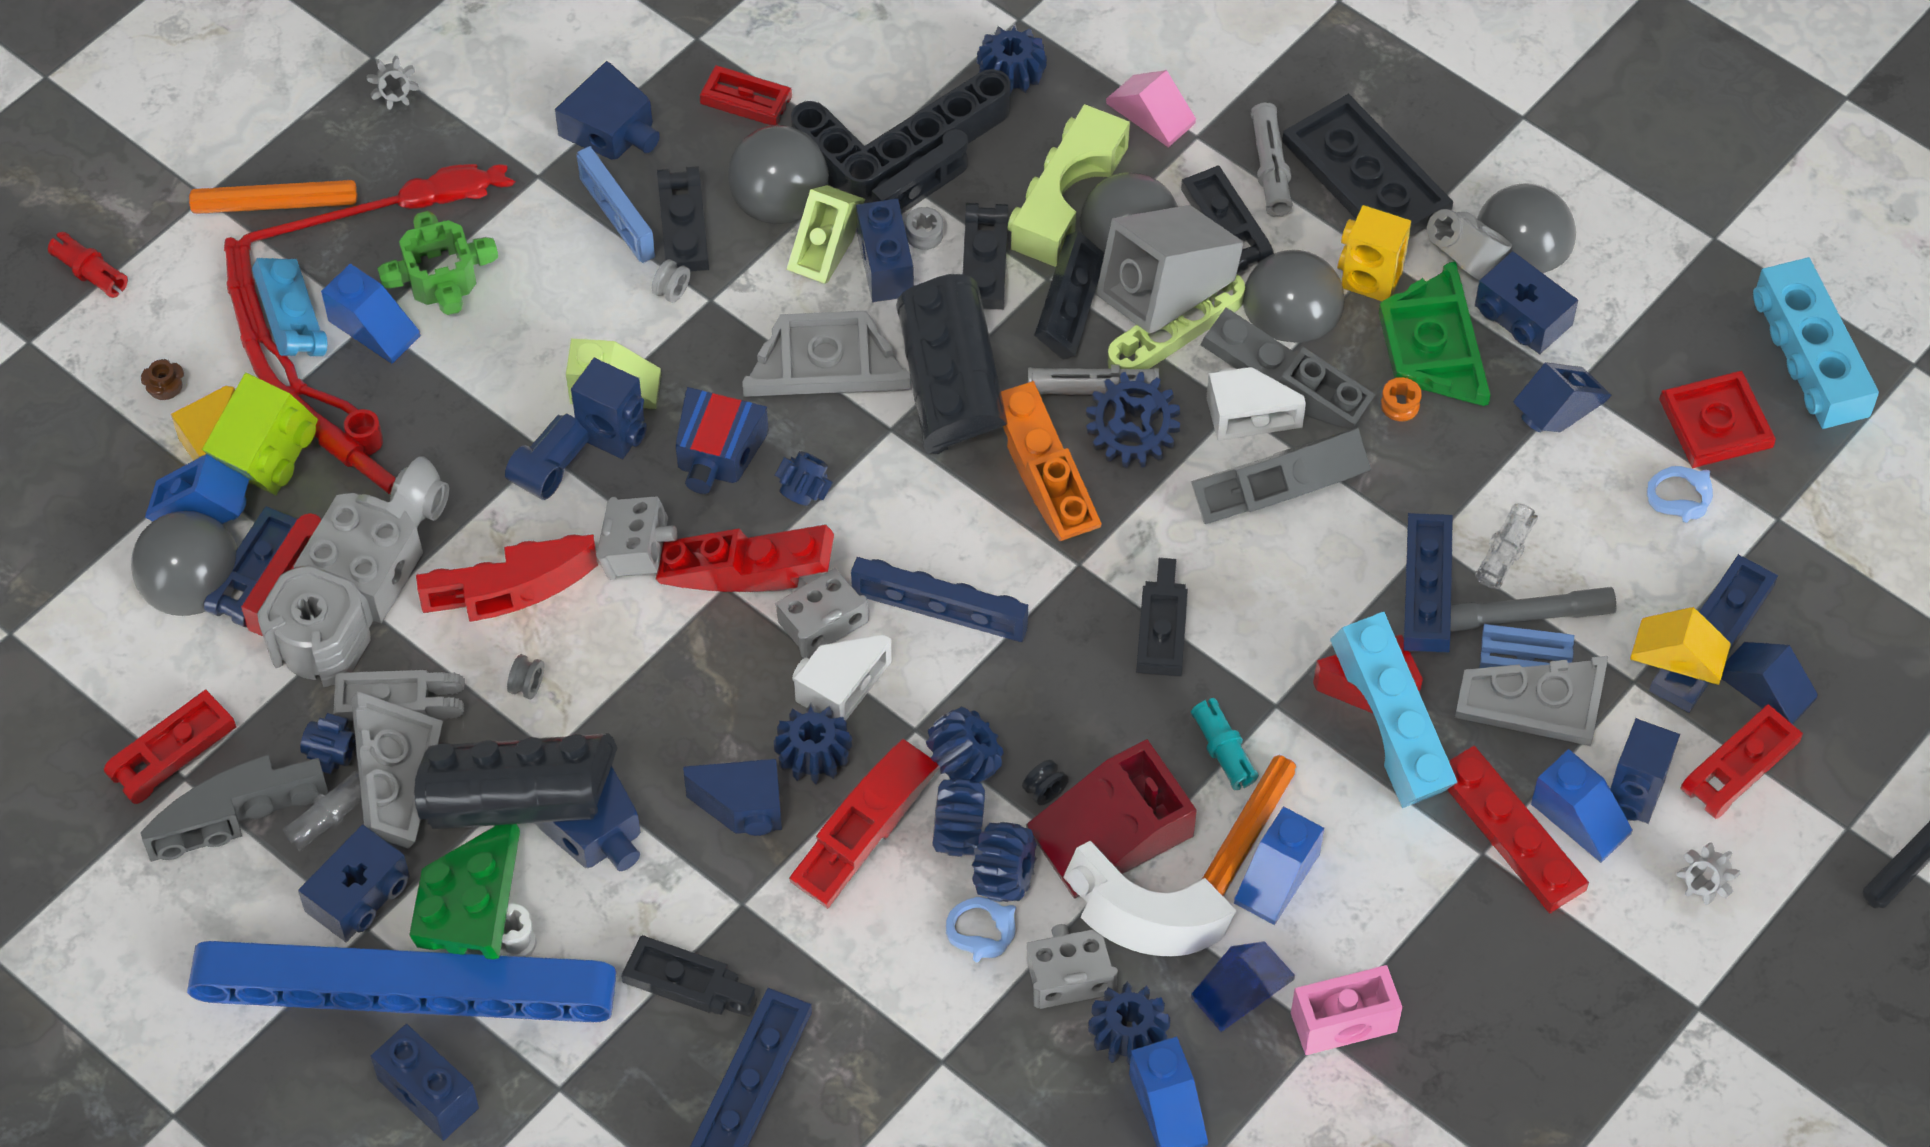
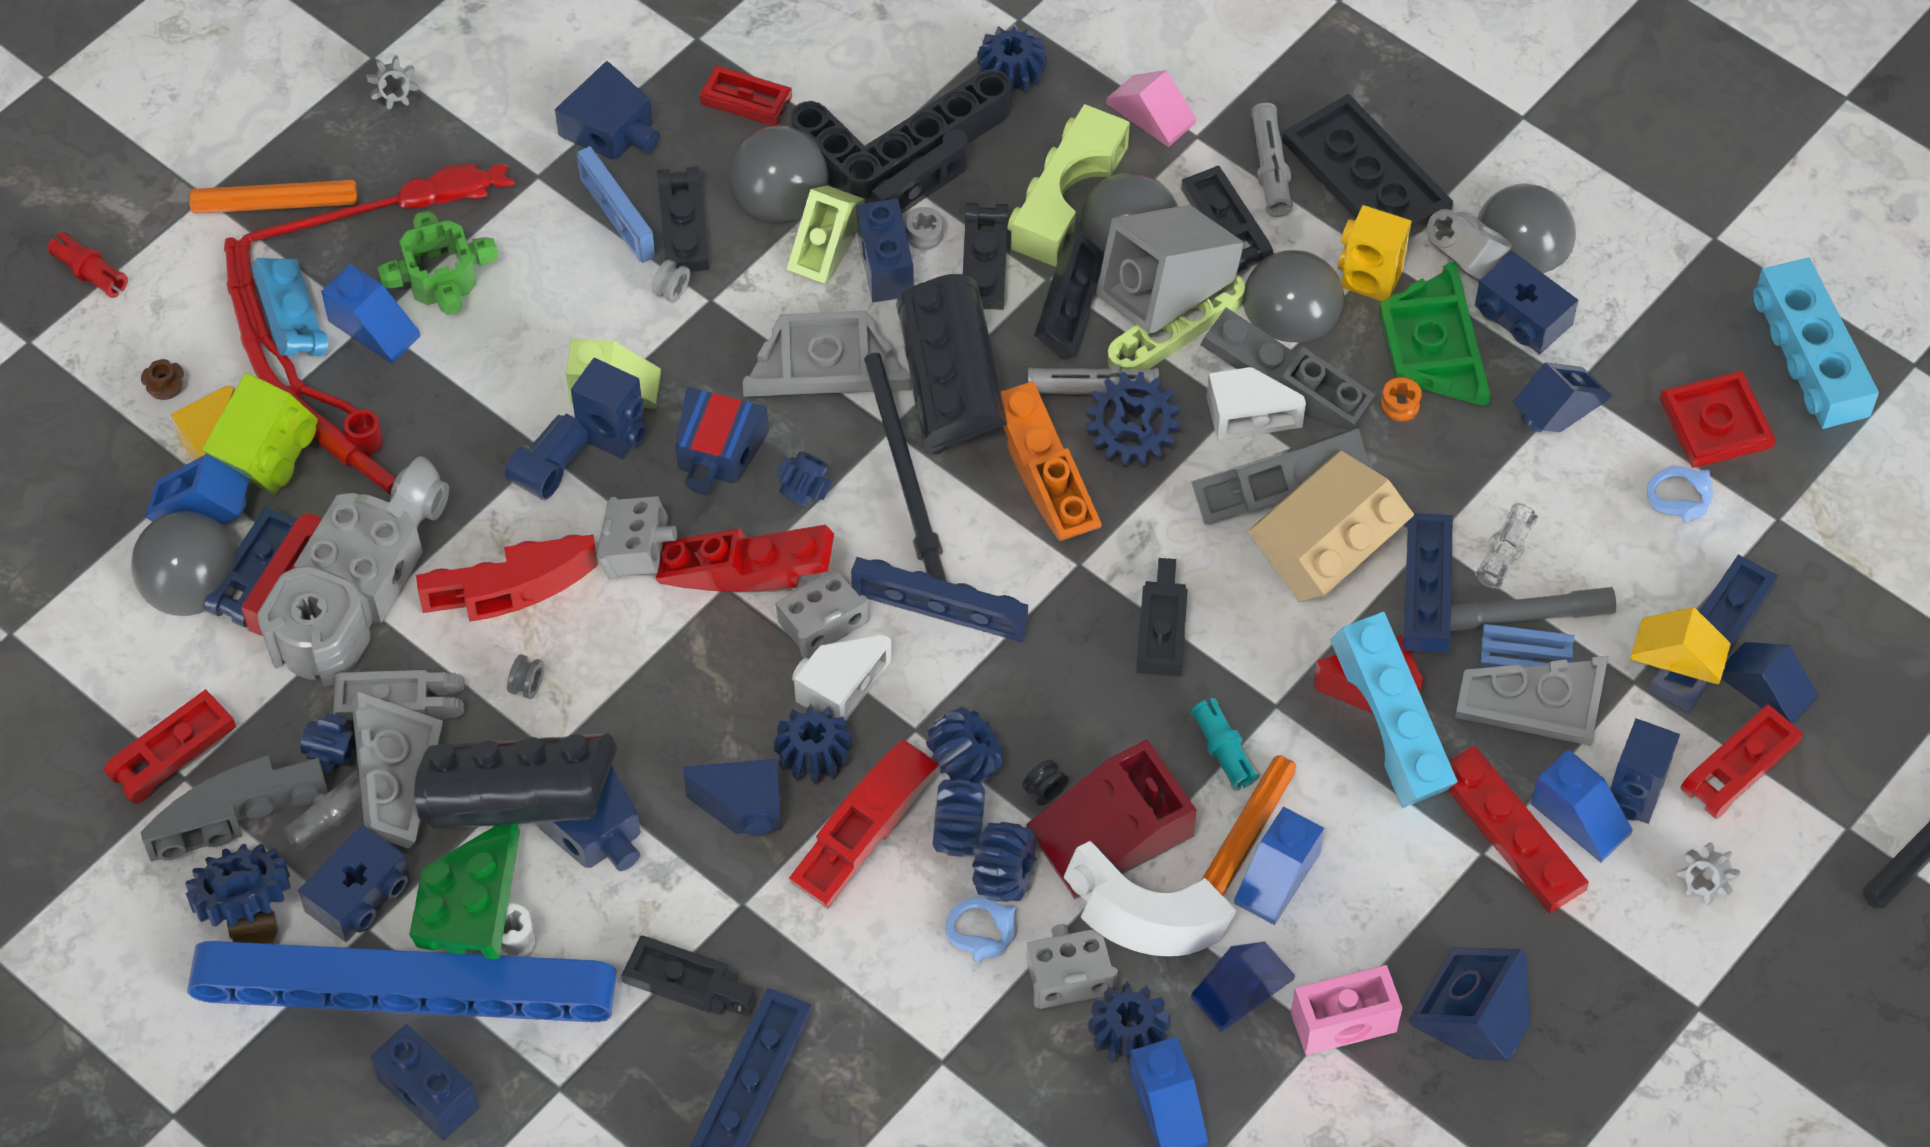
(238, 885): none -> dark blue gear
(262, 930): none -> dark brown plate
(926, 543): none -> black bar
(1329, 525): none -> tan slope
(1477, 1002): none -> dark blue slope

